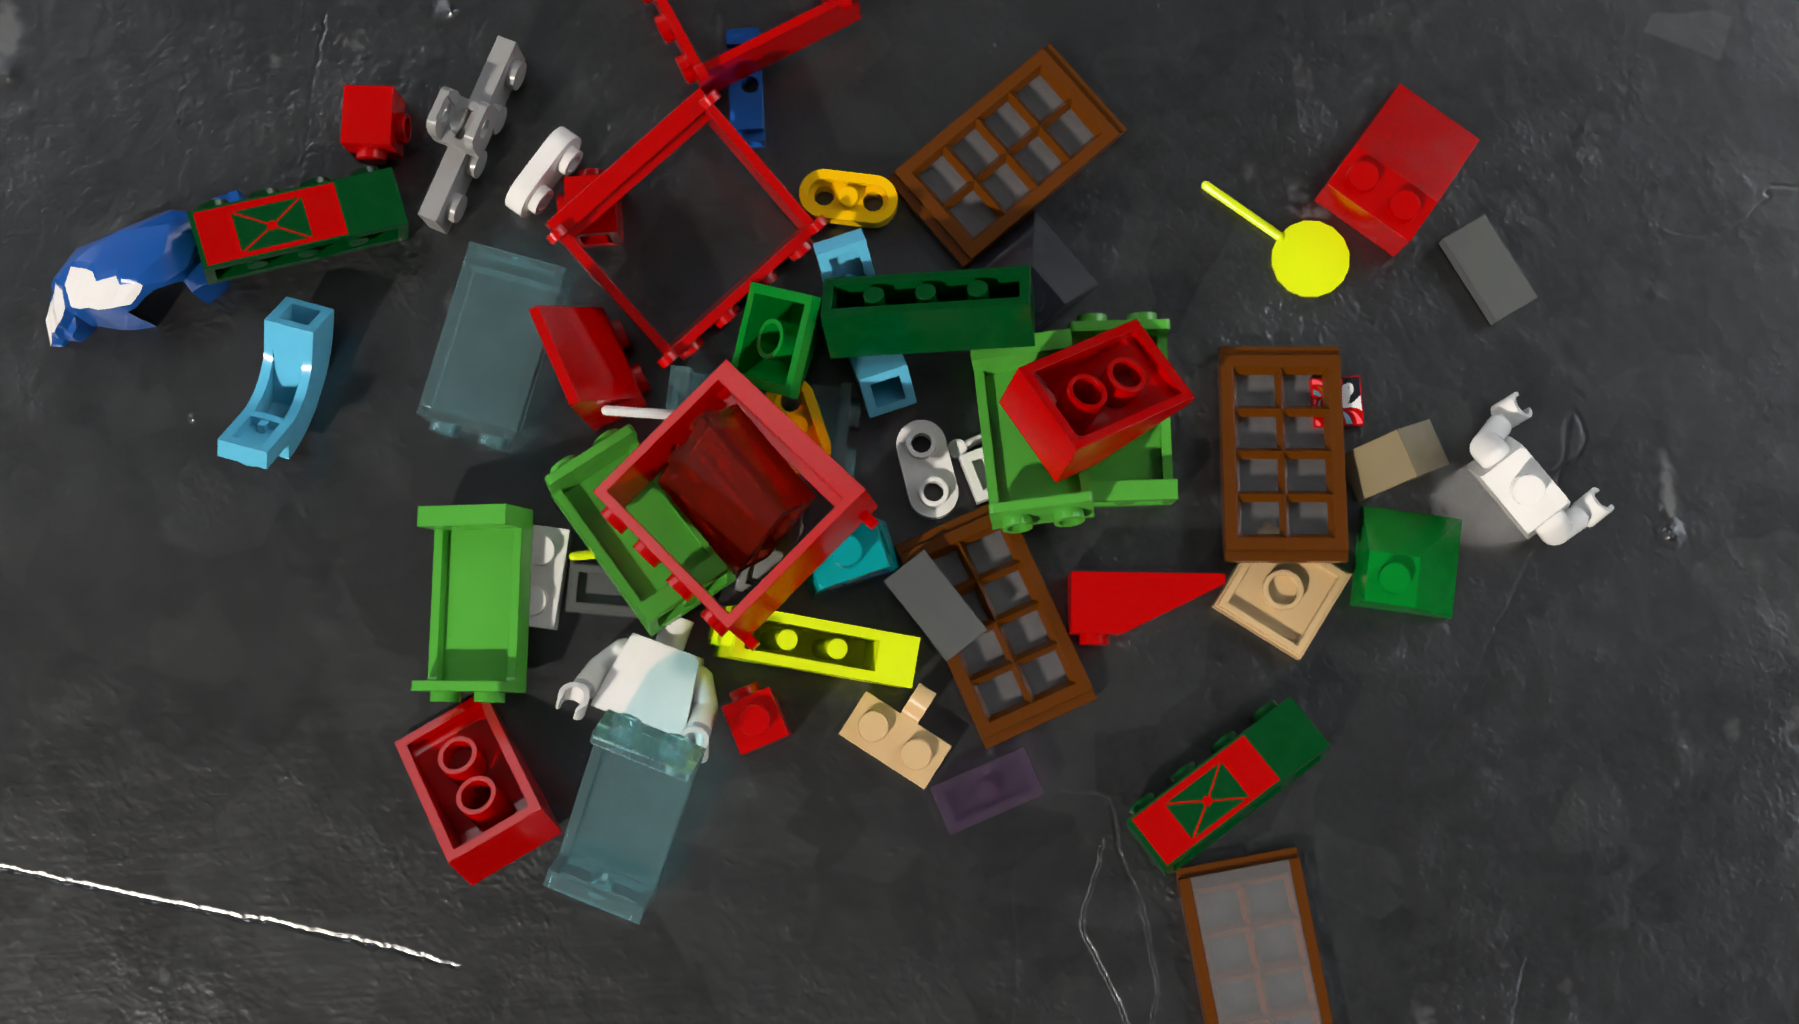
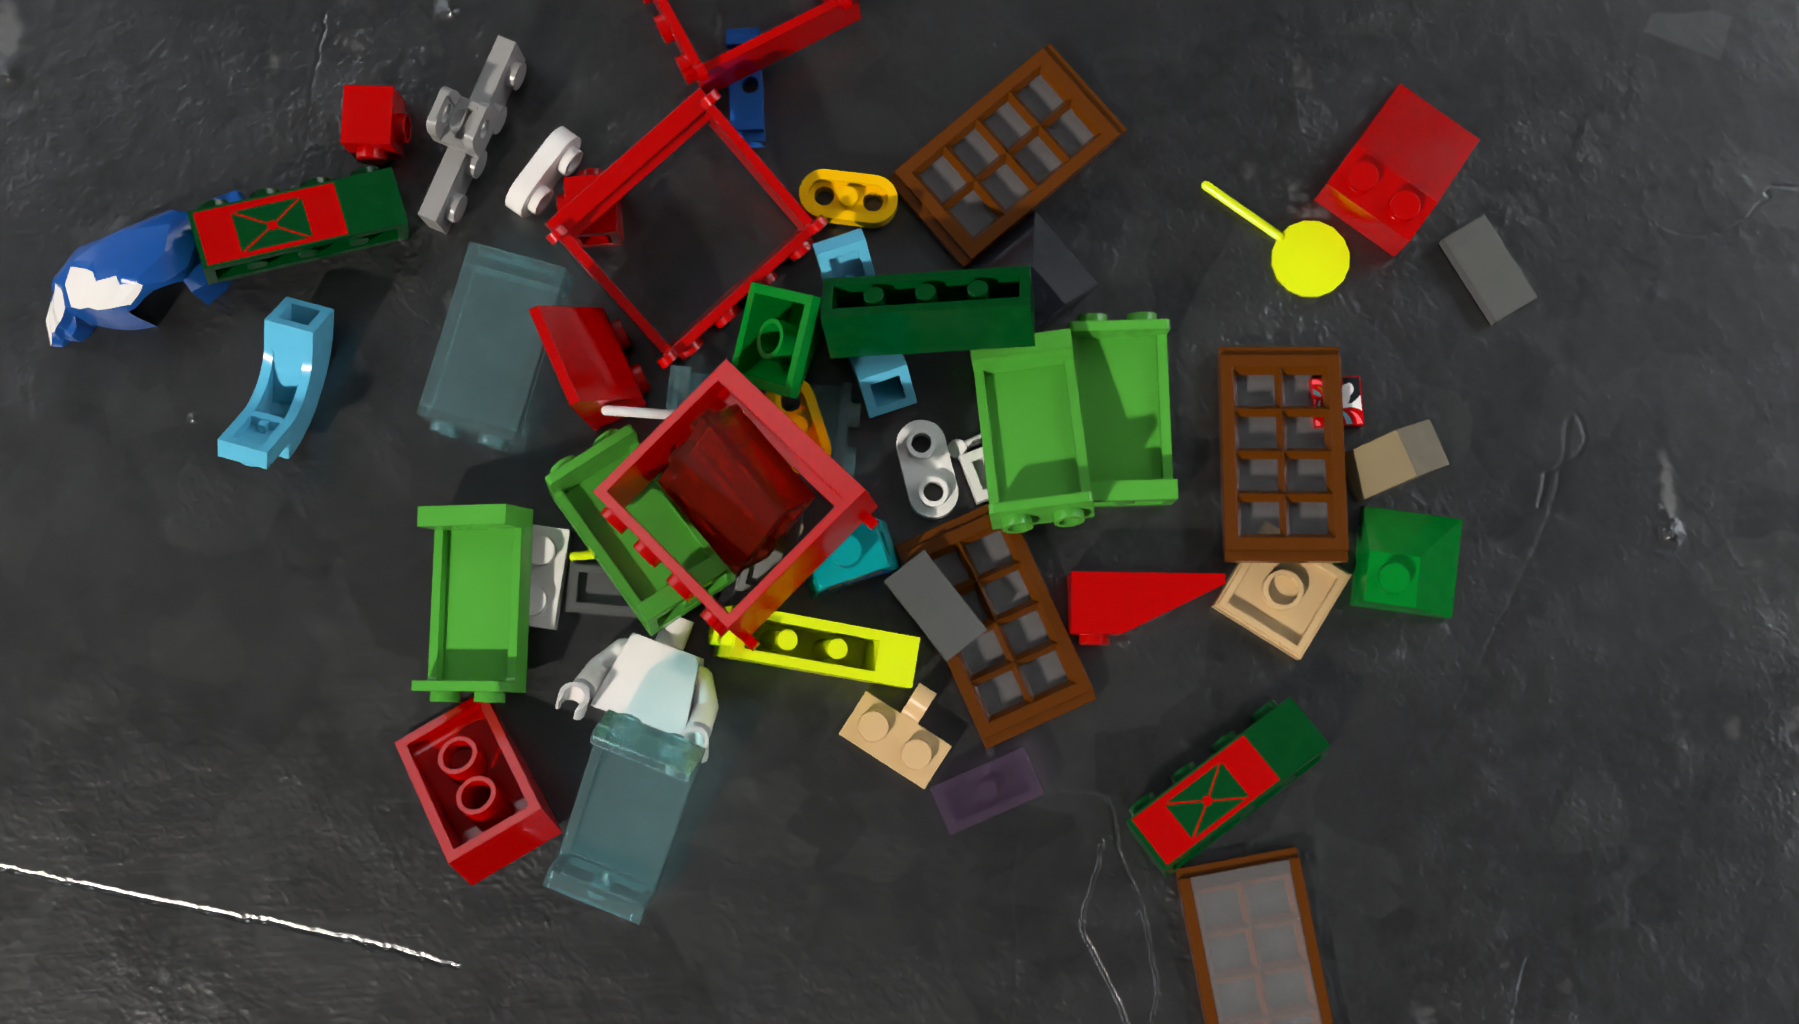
(755, 718): red brick -> none
(1093, 398): red slope -> none
(1523, 485): white torso -> none

